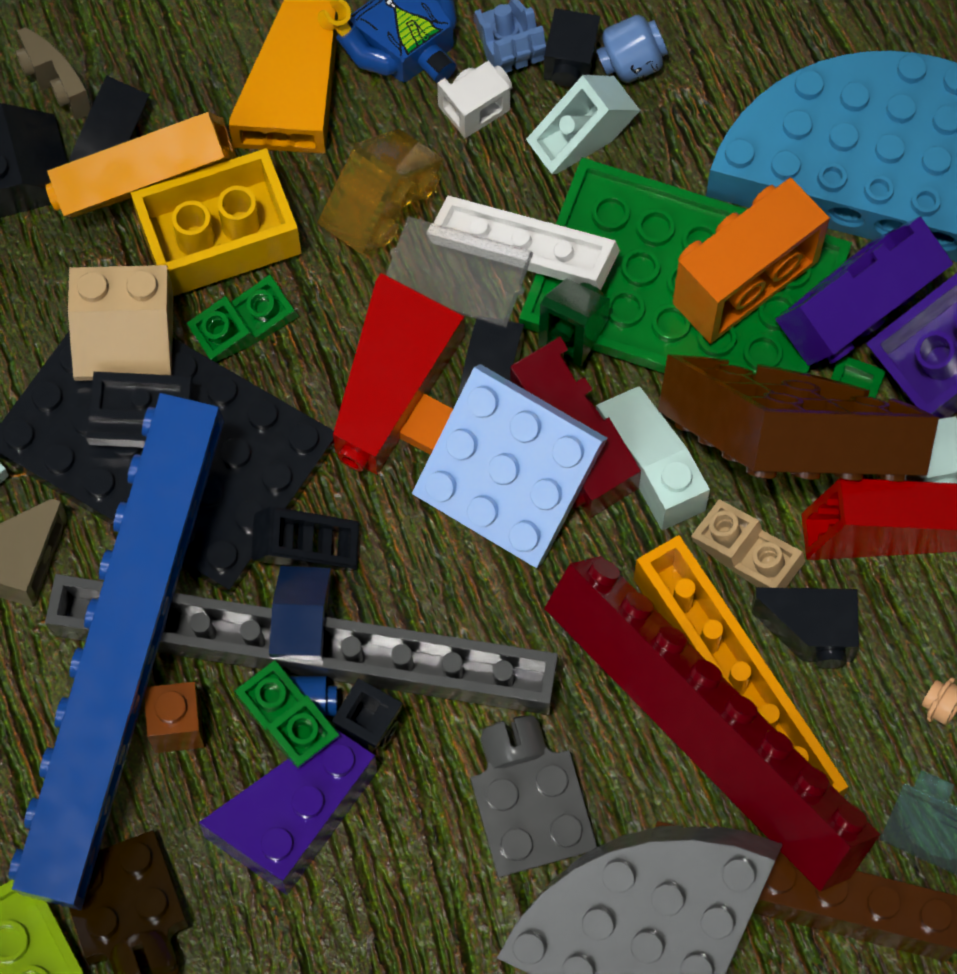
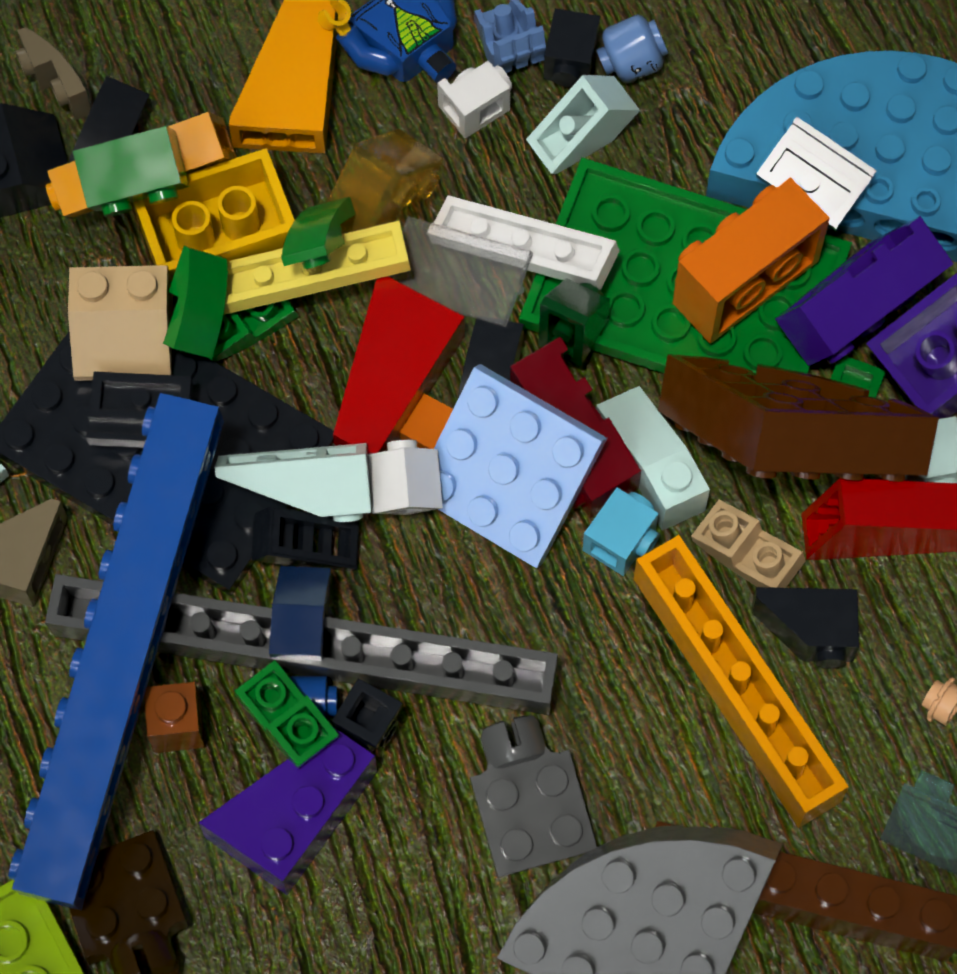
(131, 171): none -> green brick
(199, 312): none -> green slope
(313, 479): none -> light aqua slope
(317, 233): none -> green slope
(363, 257): none -> light yellow plate
(404, 479): none -> white brick
(622, 531): none -> medium azure brick
(712, 723): dark red brick -> none
(820, 168): none -> plate

